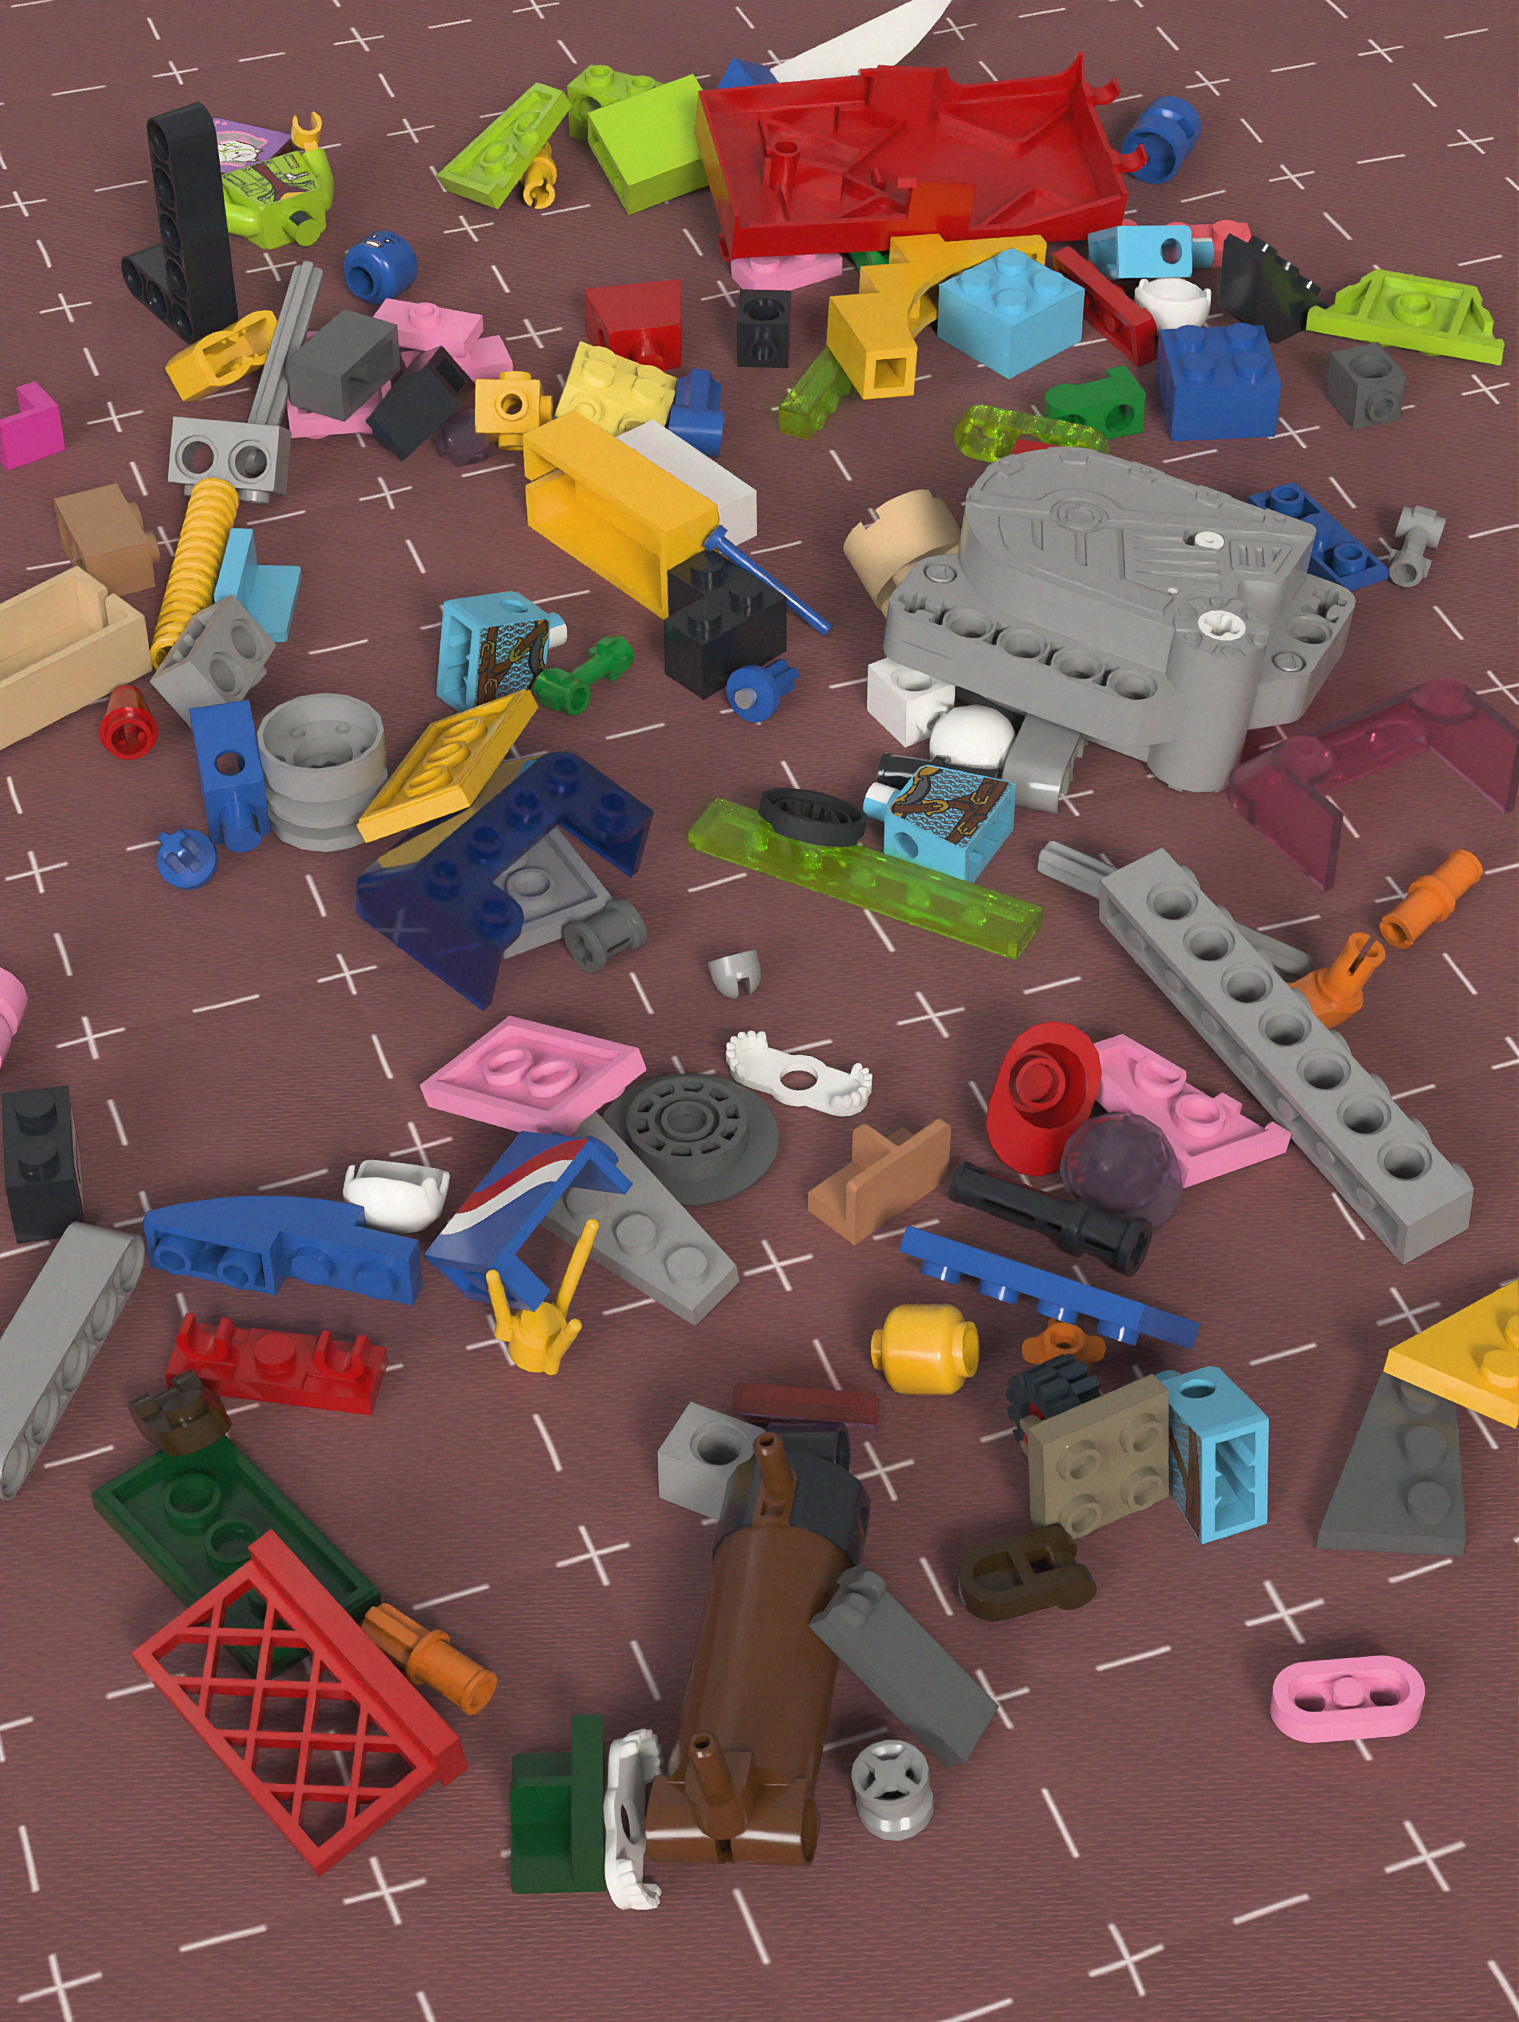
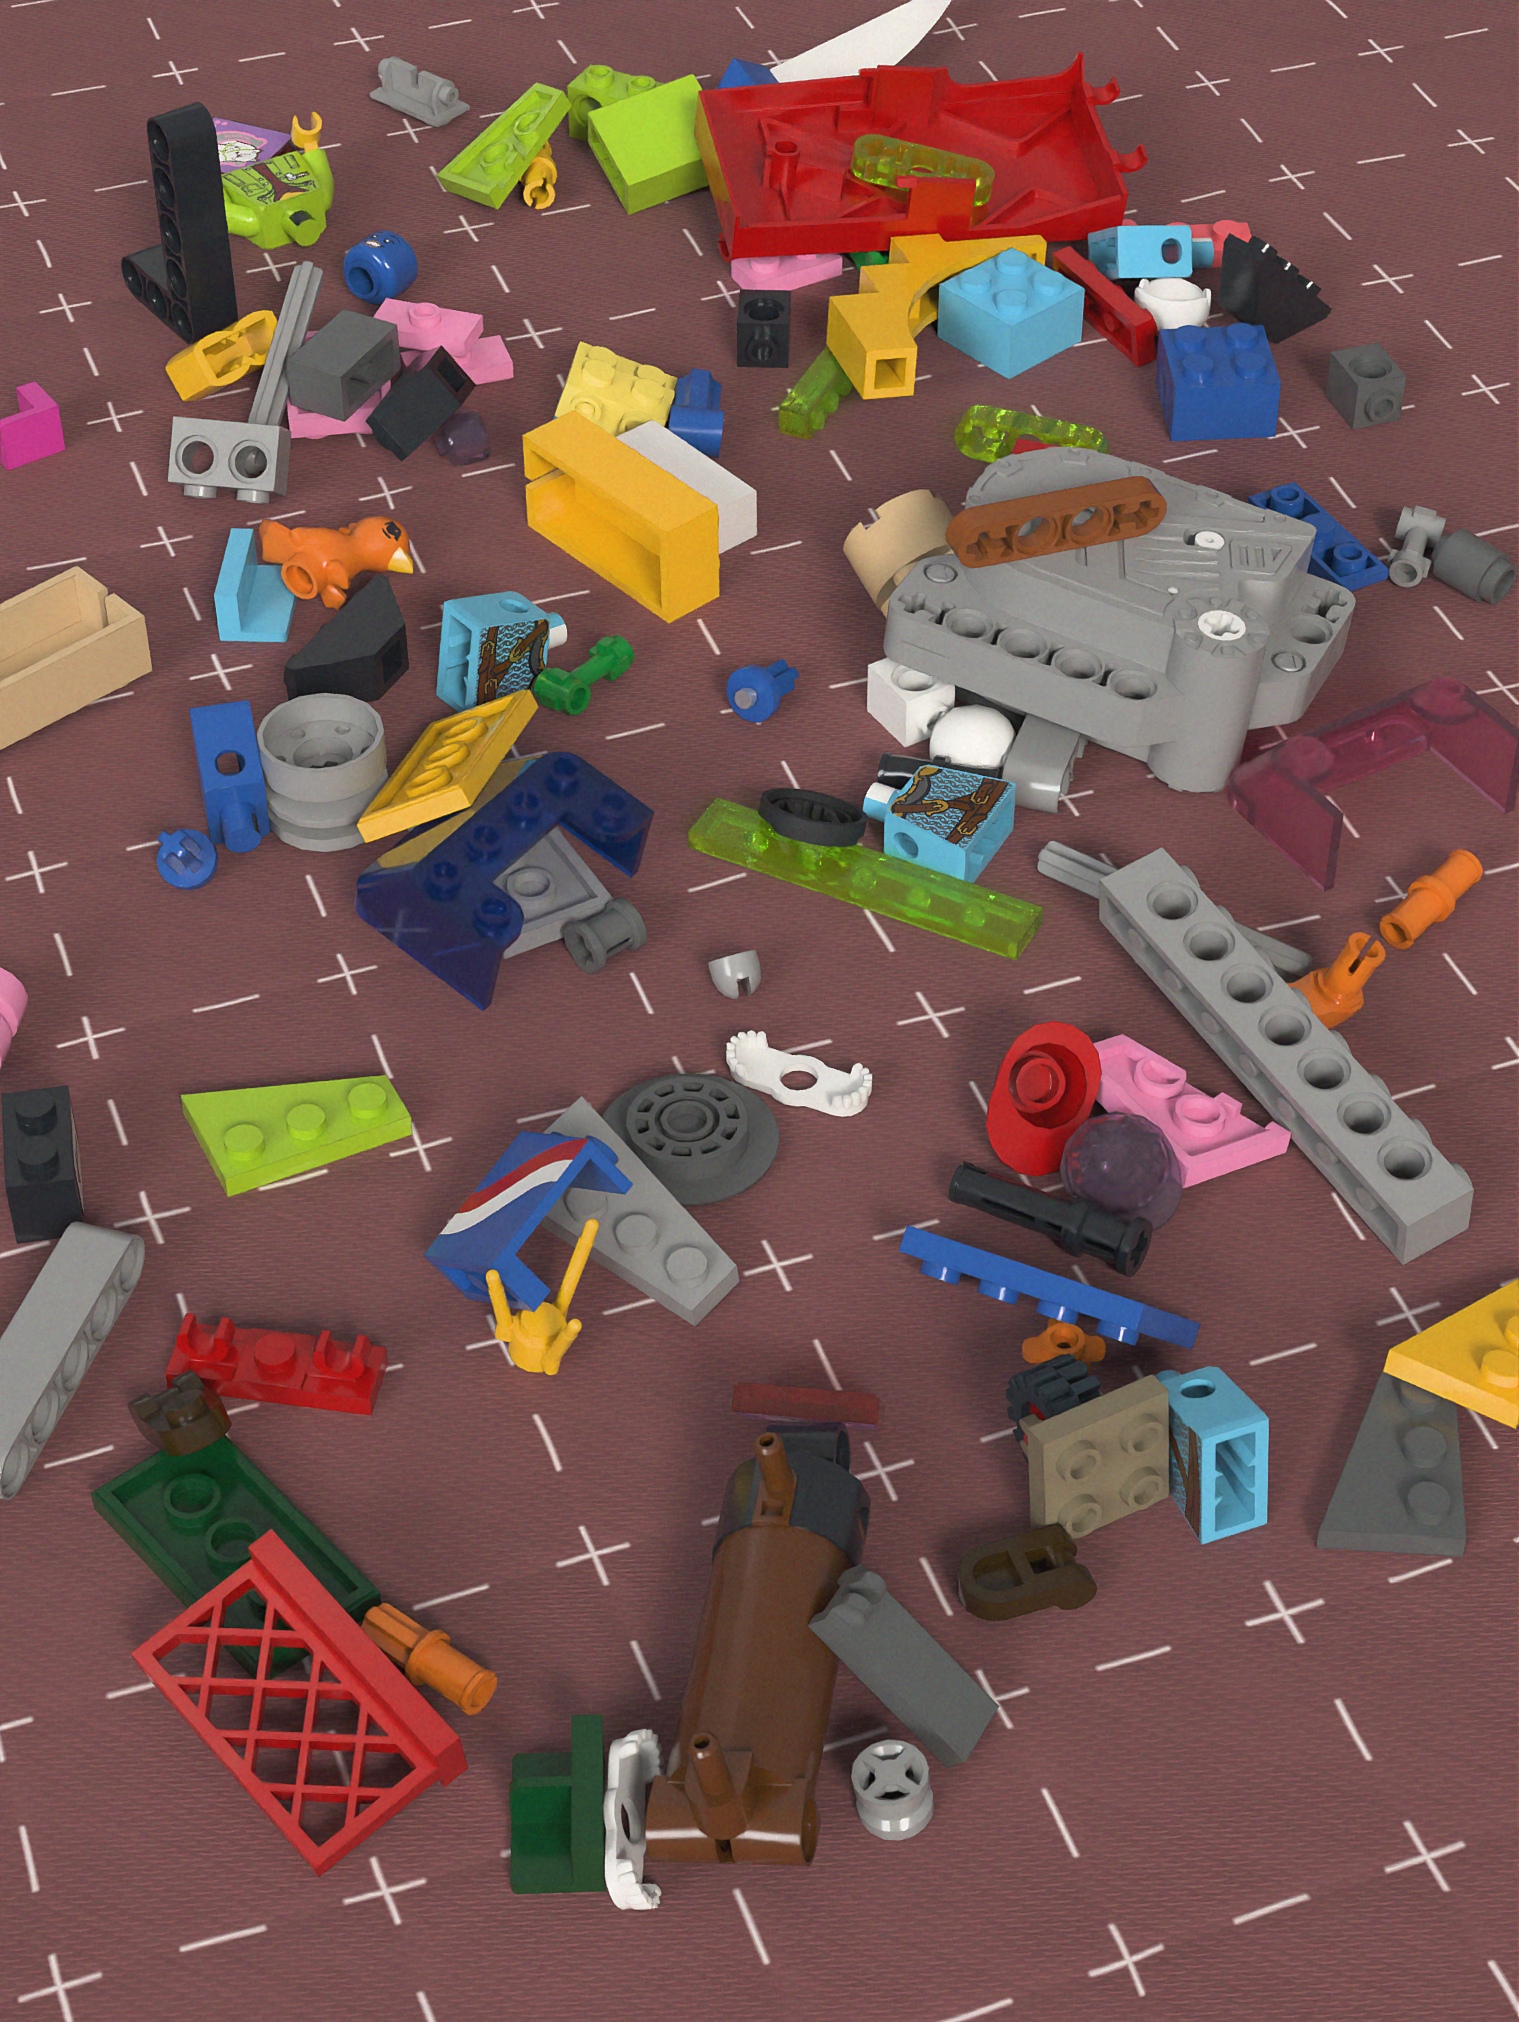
(107, 539): medium nougat brick -> none
(128, 724): red cone -> none
(196, 561): yellow piece -> none
(214, 659): light grey brick -> none
(269, 1238): blue slope -> none
(292, 1128): none -> lime wing
(328, 559): none -> orange animal
(356, 651): none -> black slope
(397, 1195): white hair -> none
(417, 93): none -> light grey hinge
(499, 396): yellow brick -> none
(533, 1077): bright pink plate -> none
(637, 321): red torso -> none
(702, 1457): light grey brick -> none
(718, 540): blue piece -> none
(719, 622): black brick -> none
(882, 1178): nougat panel -> none
(883, 158): none -> clear neon green beam
(926, 1349): yellow head -> none
(990, 531): none -> dark orange beam
(1100, 404): green leg -> none
(1168, 133): blue wheel -> none
(1344, 1699): bright pink plate -> none
(1413, 315): lime wing -> none
(1473, 566): none -> dark grey brick

